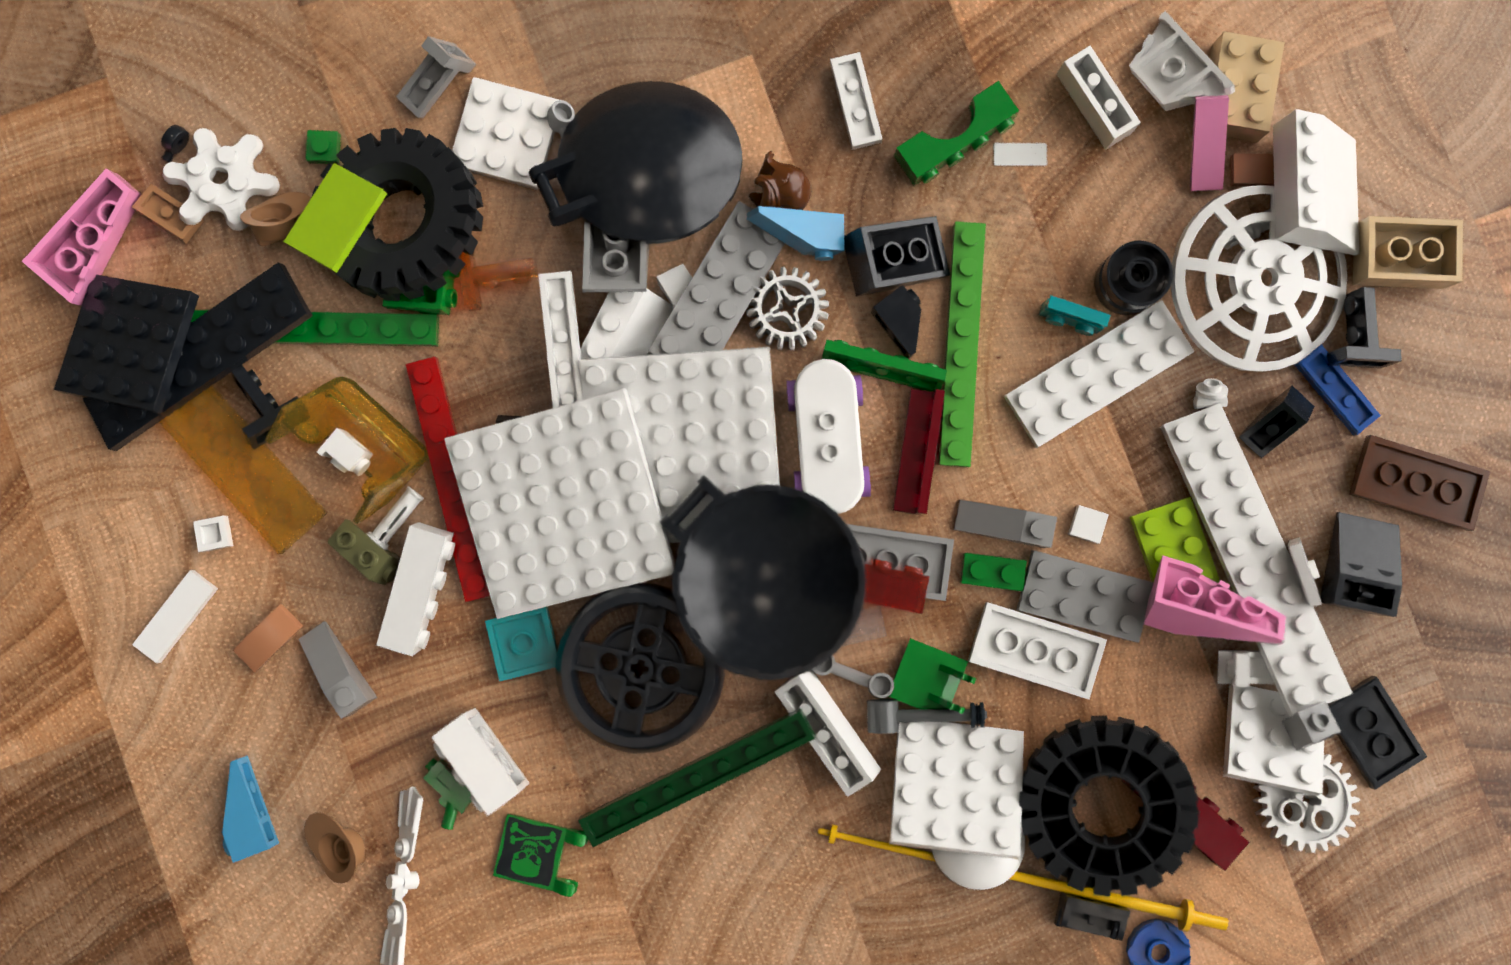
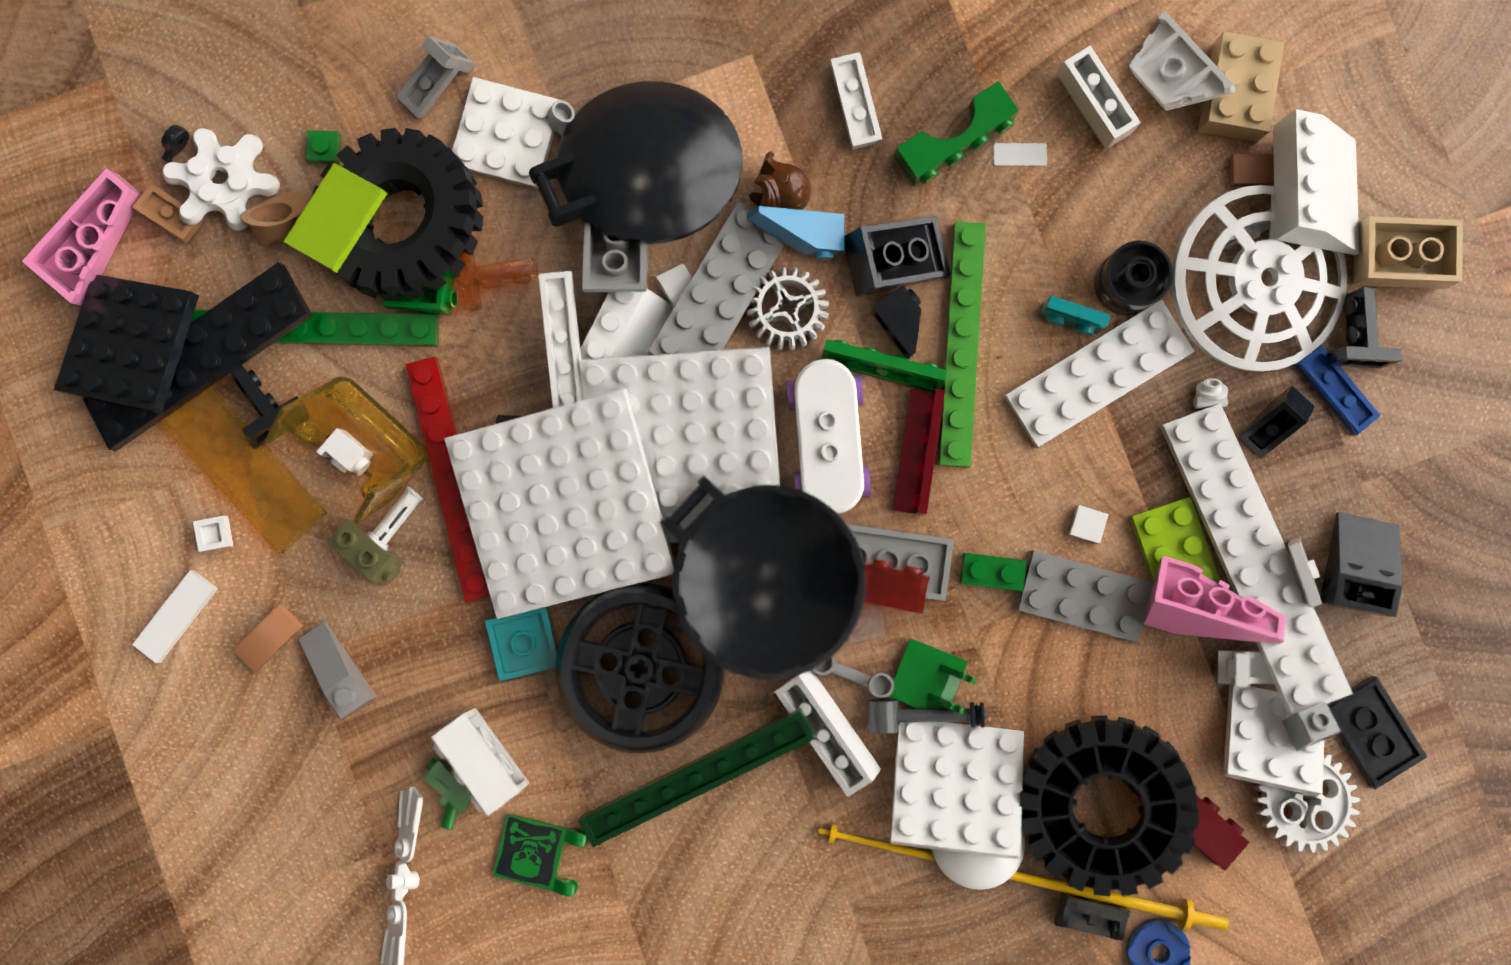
(246, 819): dark azure slope -> none
(335, 847): medium nougat piece -> none
(415, 589): white brick -> none
(1005, 523): light grey slope -> none
(1037, 650): white plate -> none
(1209, 142): bright pink tile -> none
(1419, 483): reddish brown plate -> none

